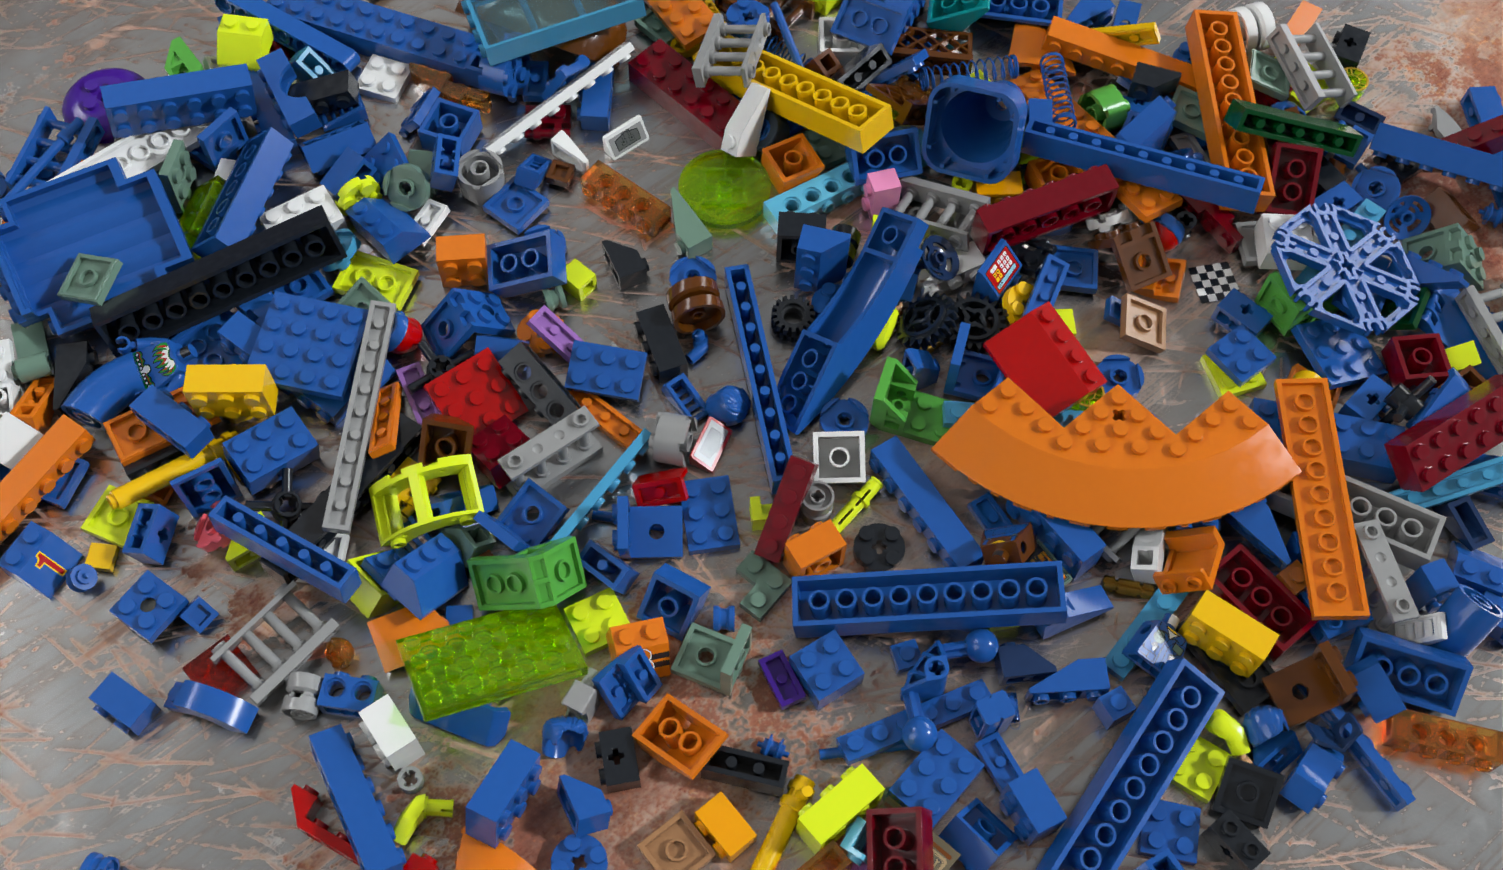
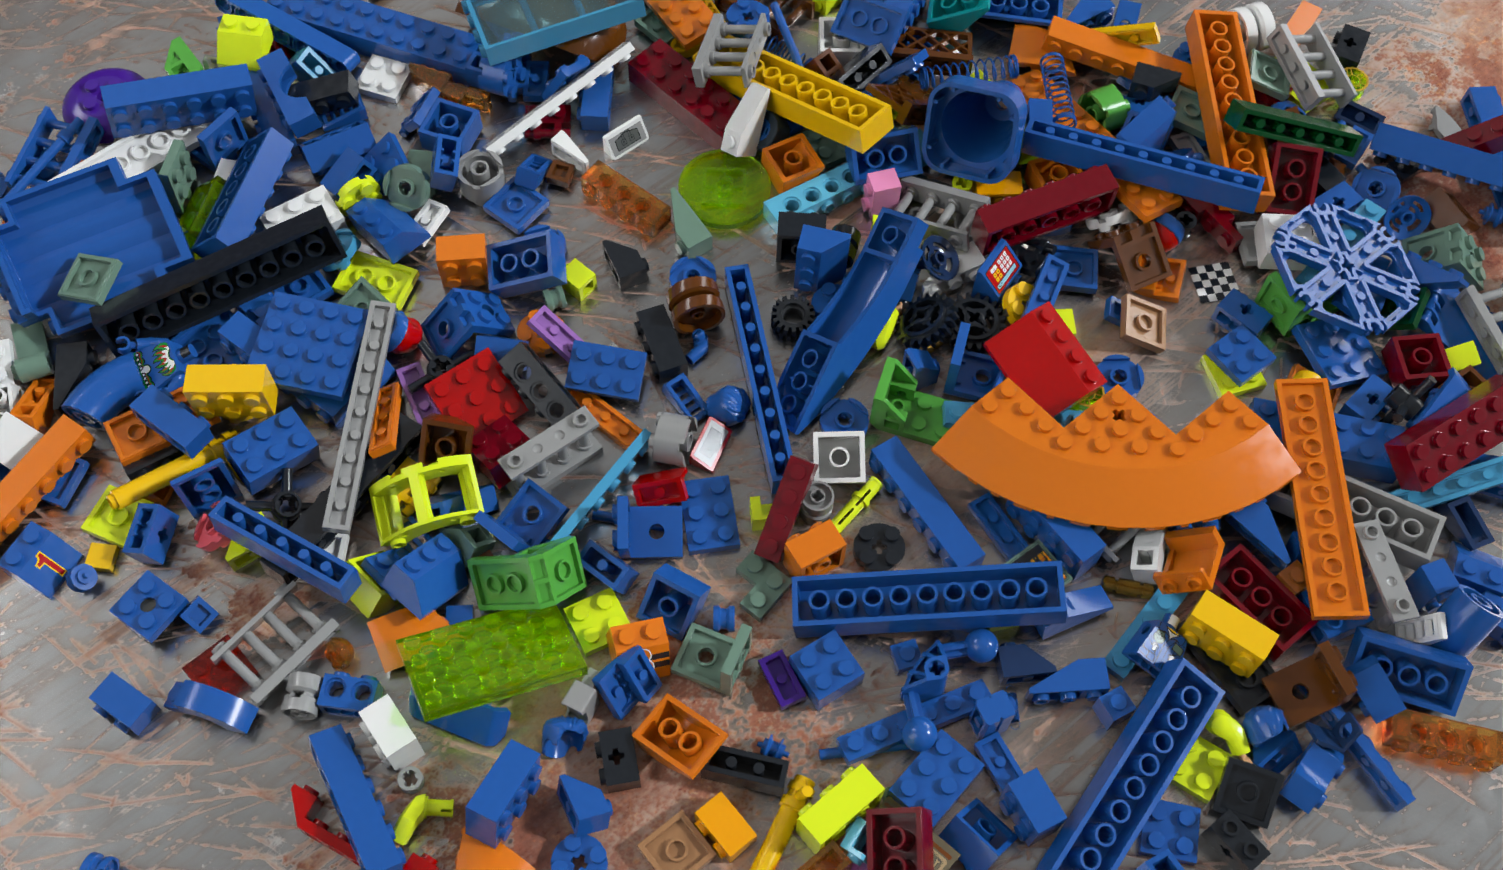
(1004, 544): reddish brown torso -> none

